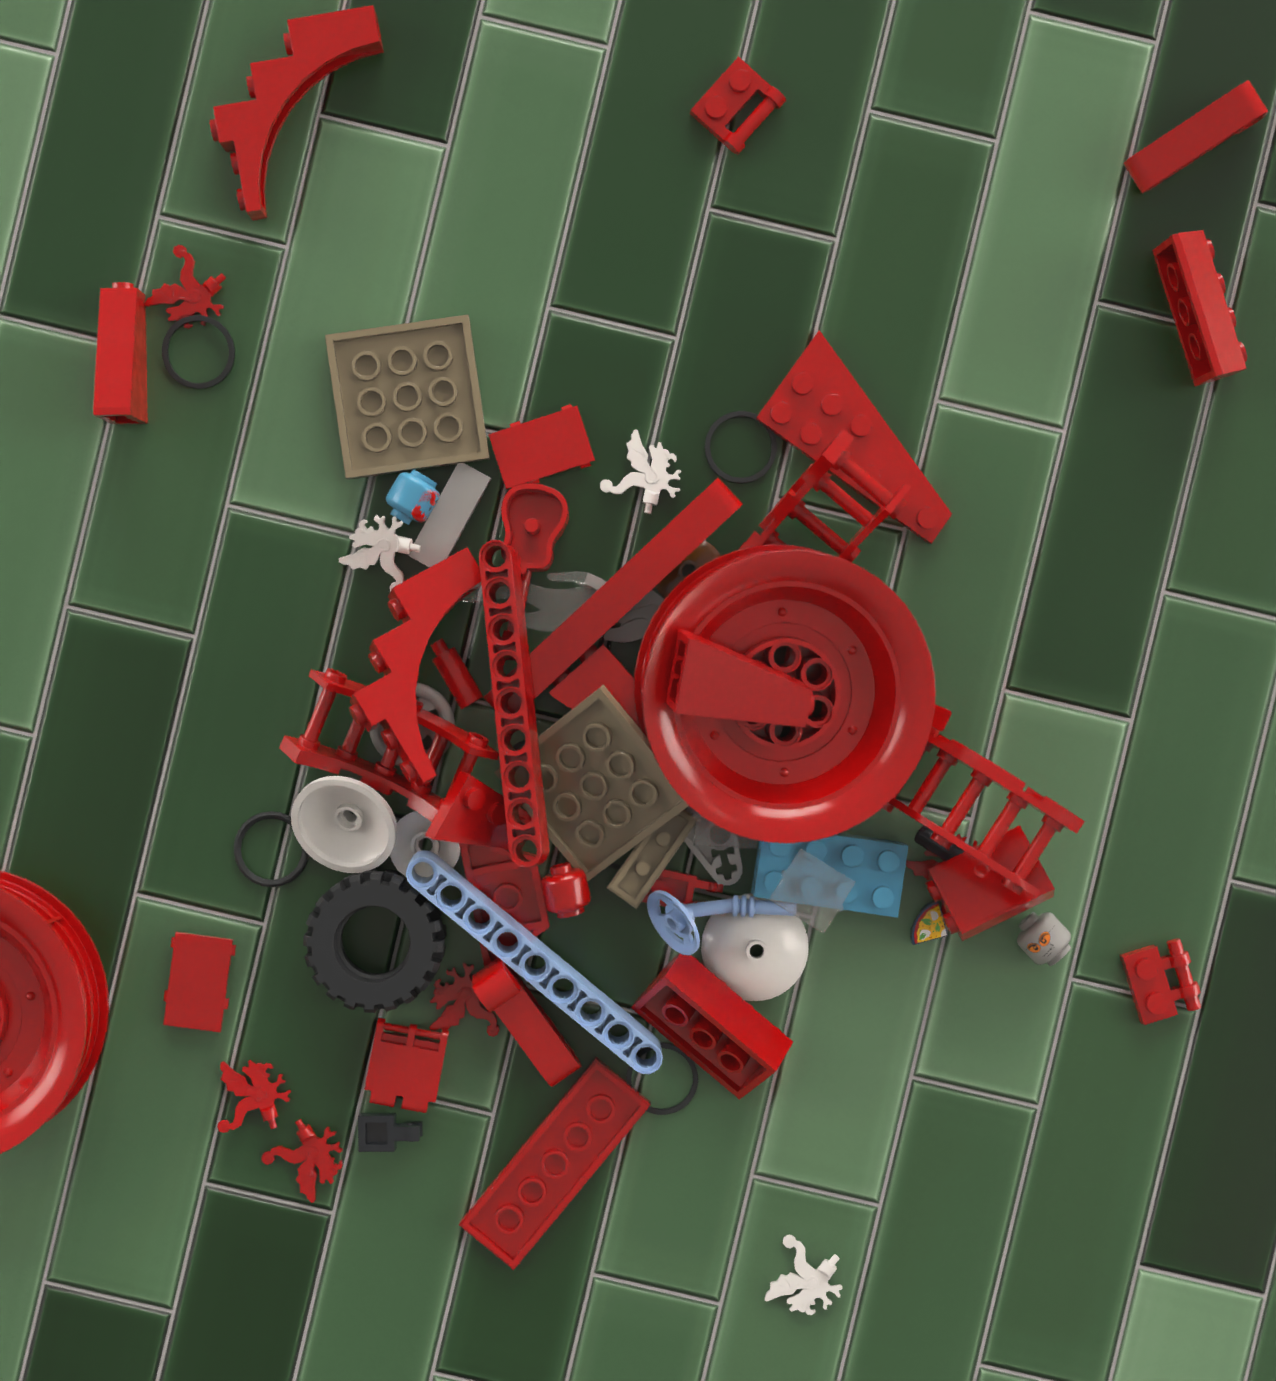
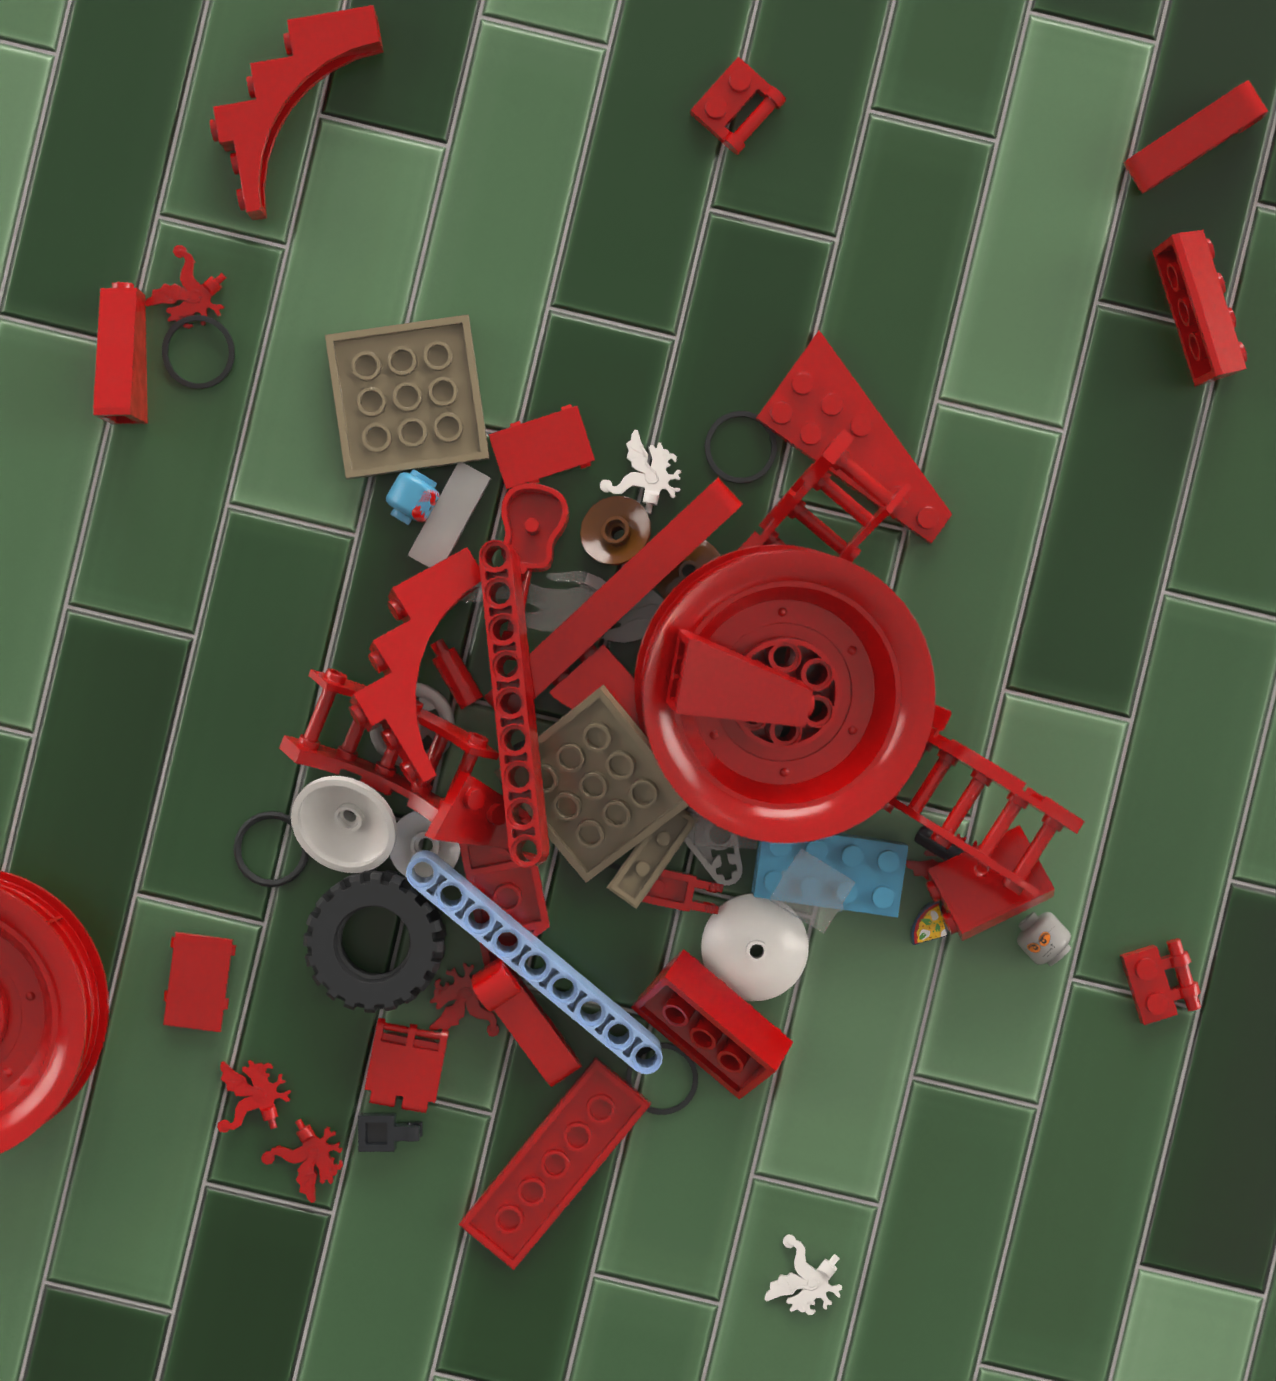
(384, 545): white piece -> none
(565, 890): red head -> none
(605, 520): none -> reddish brown dish
(681, 916): light blue dish -> none

